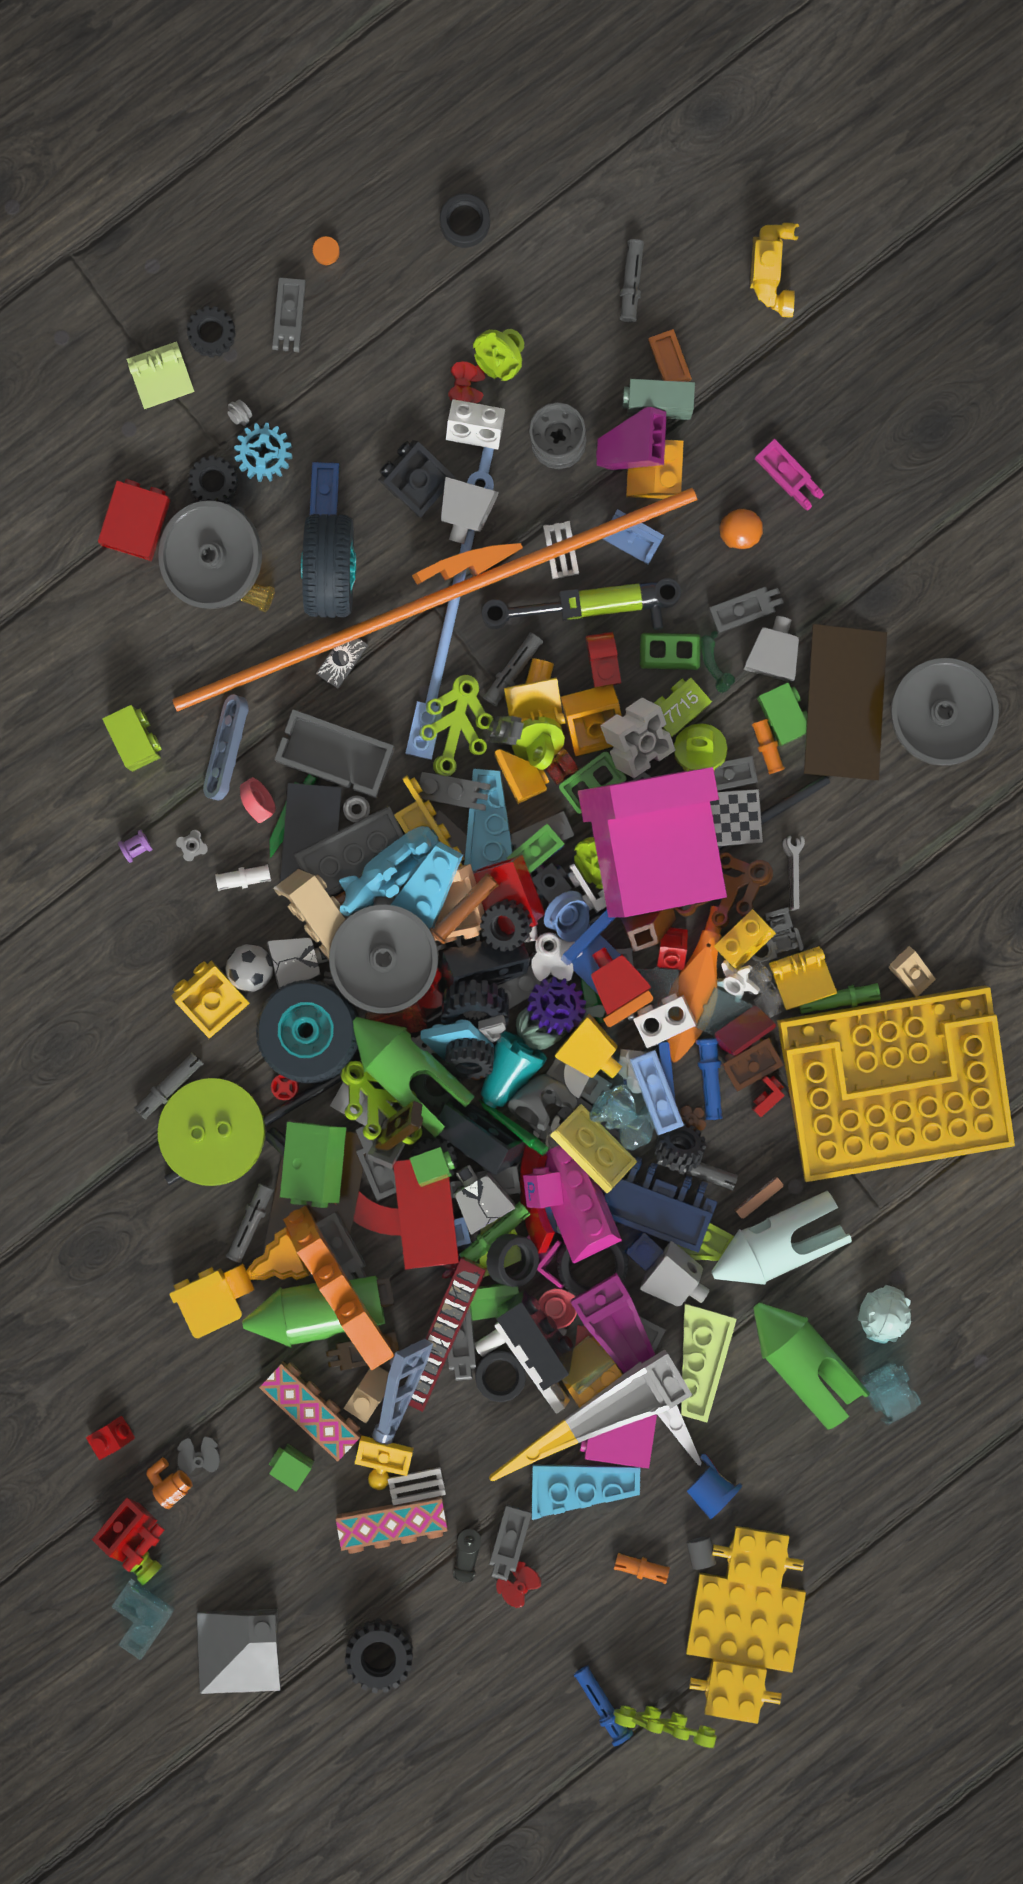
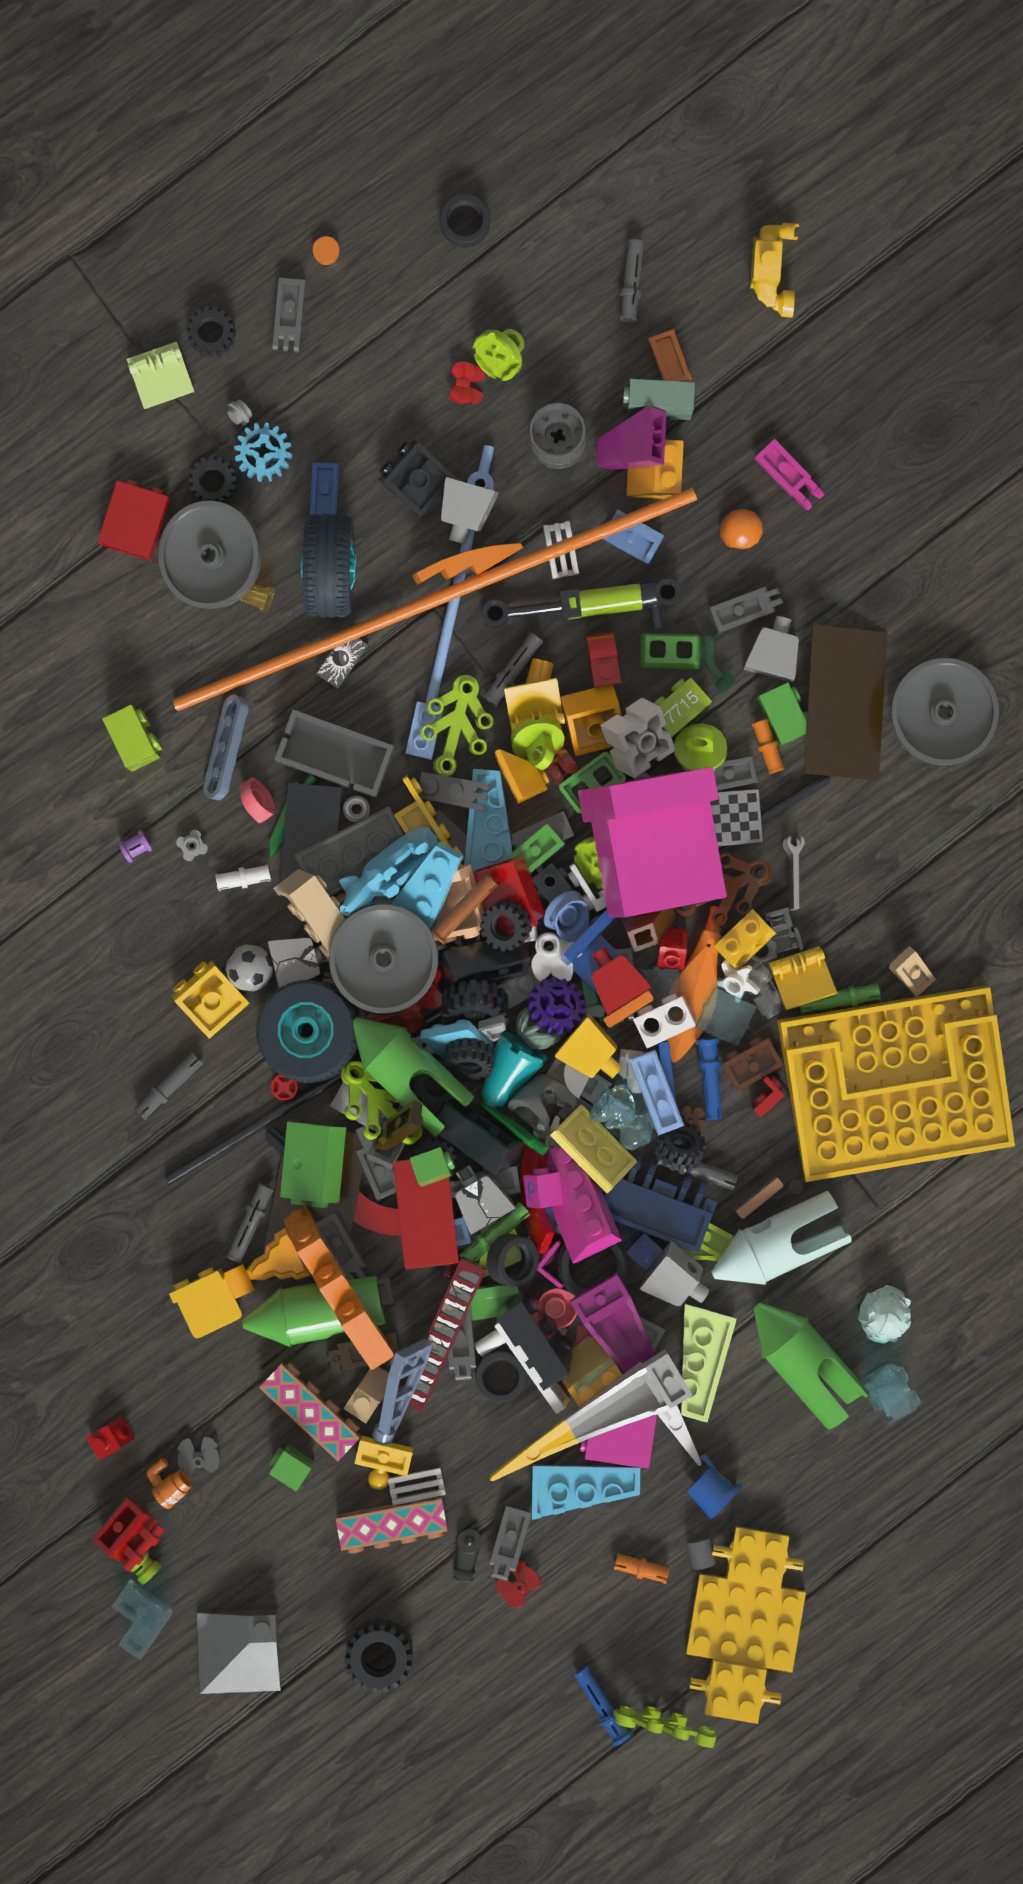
(211, 1132): lime plate -> none
(475, 424): white brick -> none
(505, 730): dark grey hinge -> none
(744, 1030): dark red slope -> none

